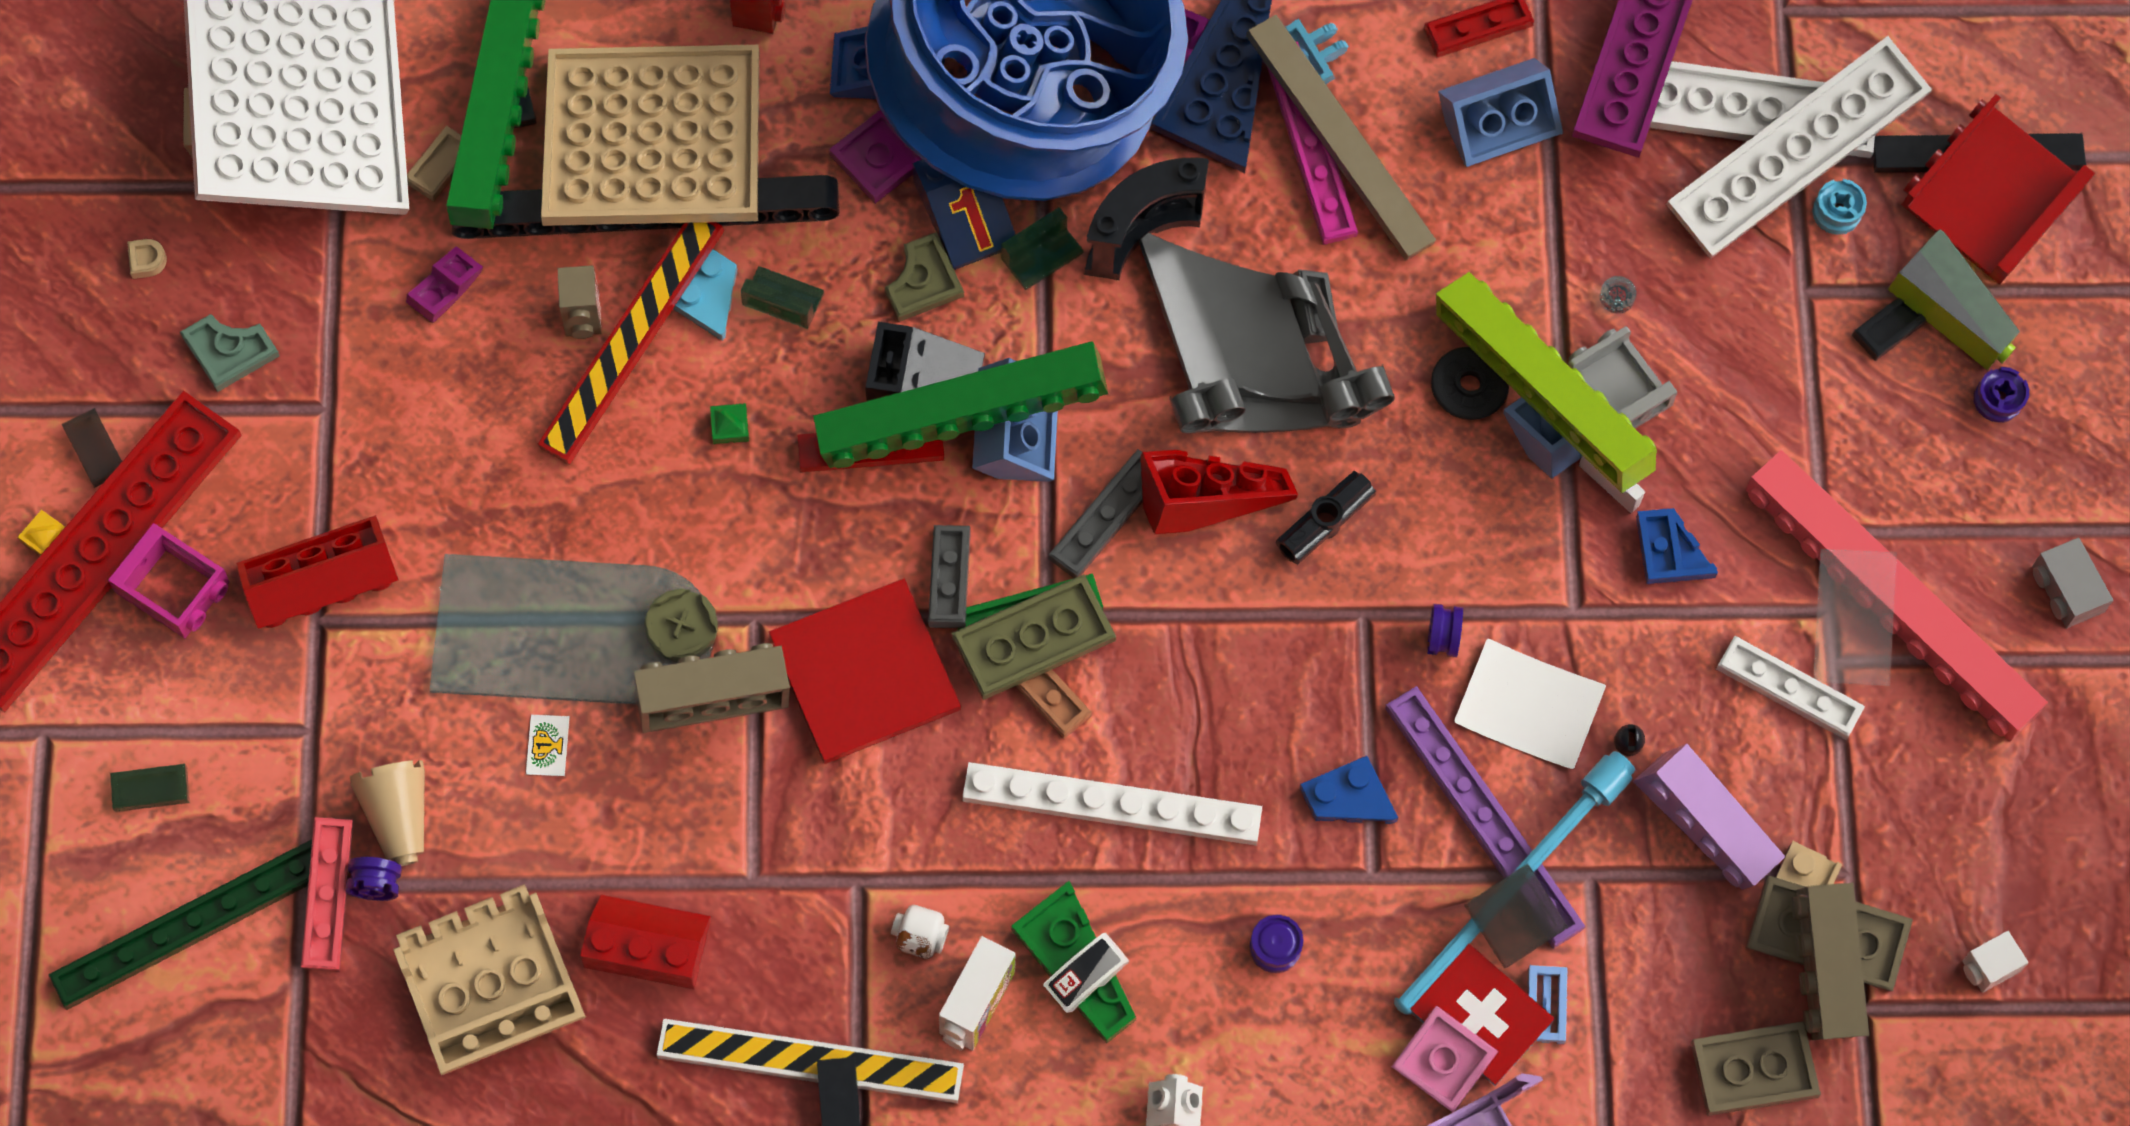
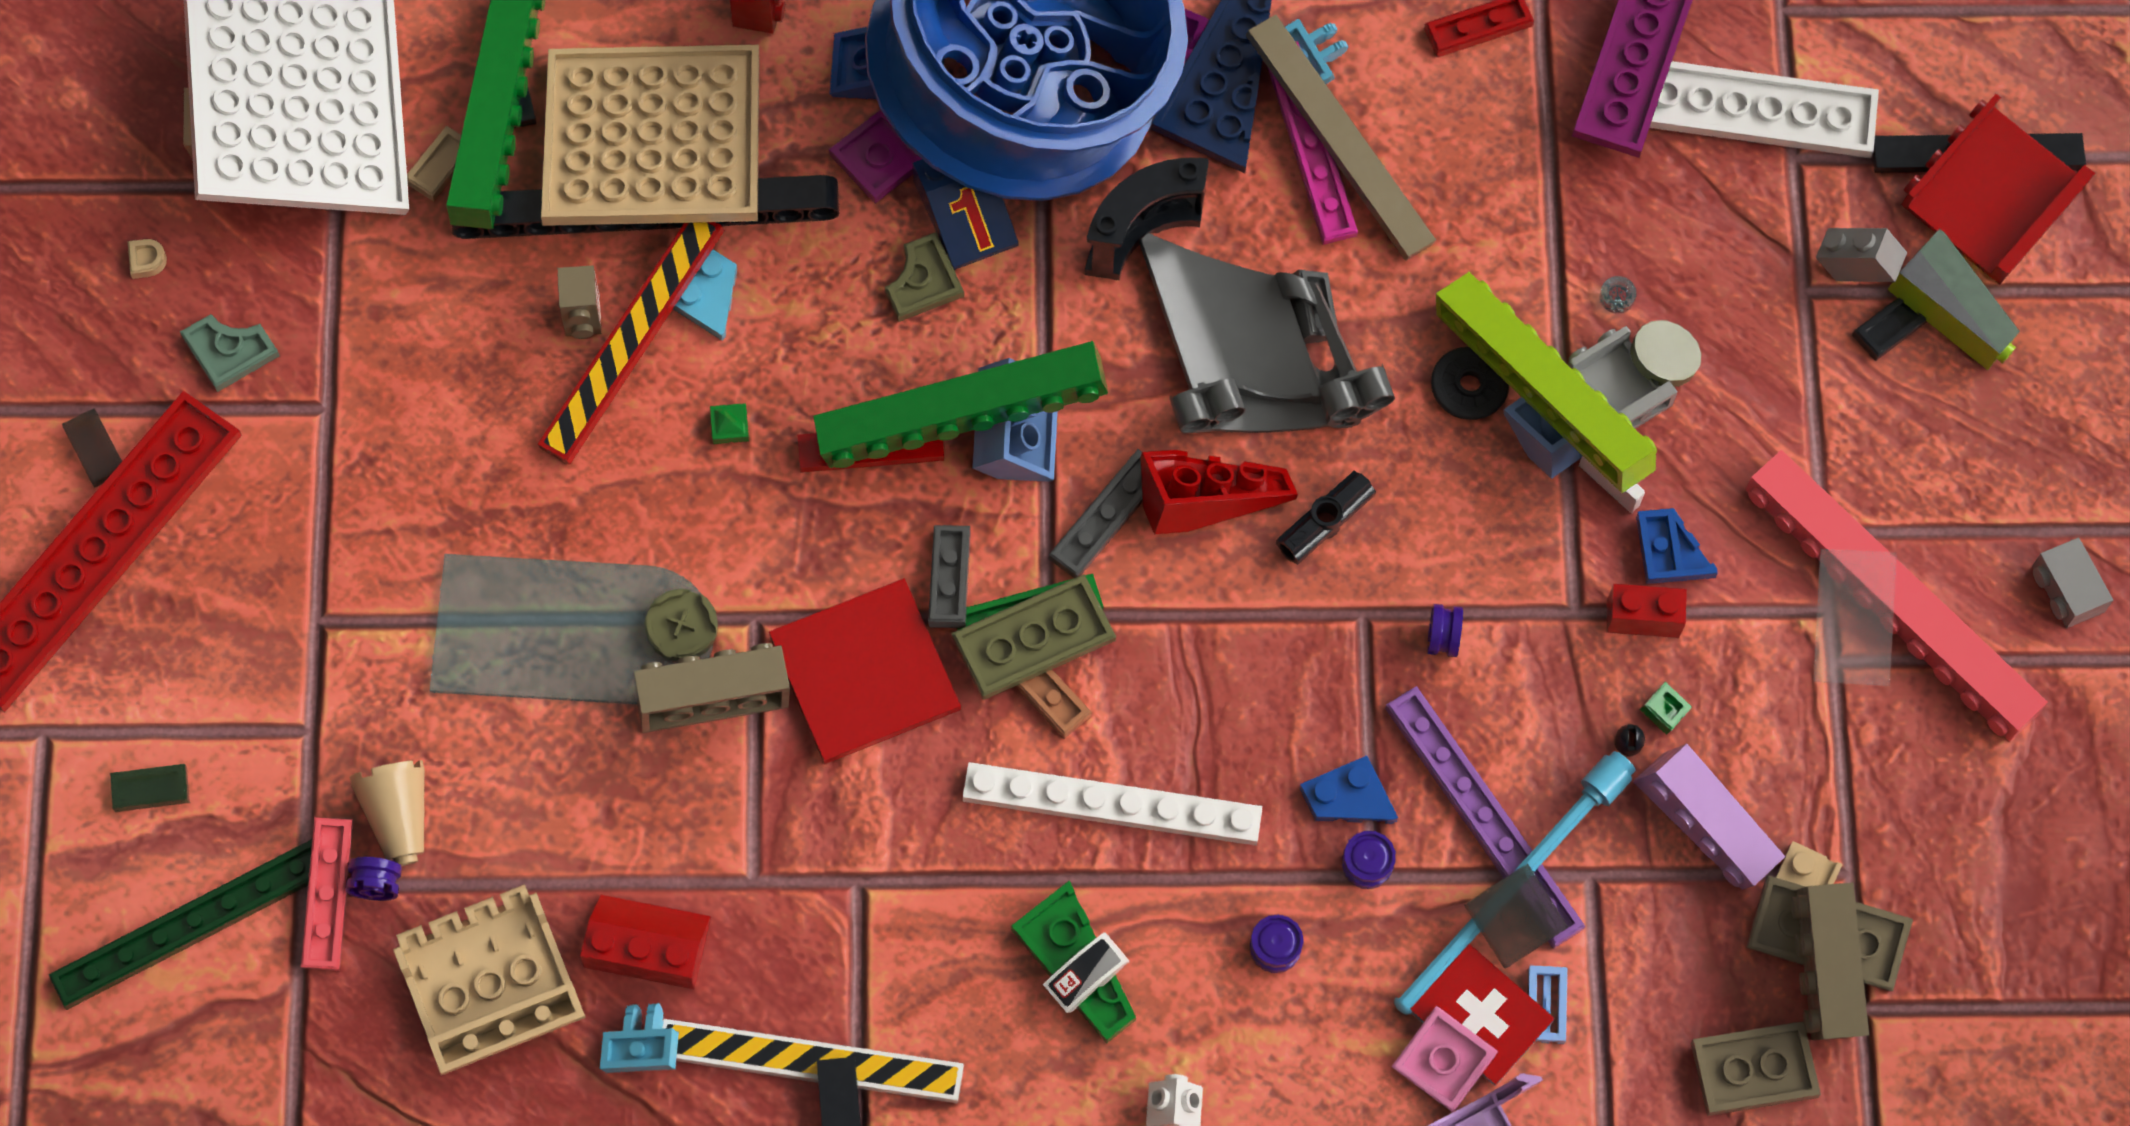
(40, 532): yellow tile -> none
(142, 560): dark pink window -> none
(317, 572): red slope -> none
(445, 285): magenta slope -> none
(547, 745): white sticker -> none
(637, 1048): none -> medium azure hinge
(781, 297): clear green panel -> none
(914, 358): slope -> none
(920, 931): white head -> none
(976, 994): white brick -> none
(1040, 249): clear green panel -> none
(1368, 859): none -> dark purple wheel
(1501, 111): medium blue slope -> none
(1529, 704): white sticker -> none
(1646, 610): none -> red brick
(1665, 353): none -> tile
(1665, 708): none -> tile
(1790, 687): white tile -> none
(1799, 147): white plate -> none
(1840, 219): medium azure wheel -> none
(1861, 254): none -> light grey brick
(1988, 399): dark purple wheel -> none
(1994, 962): white brick -> none

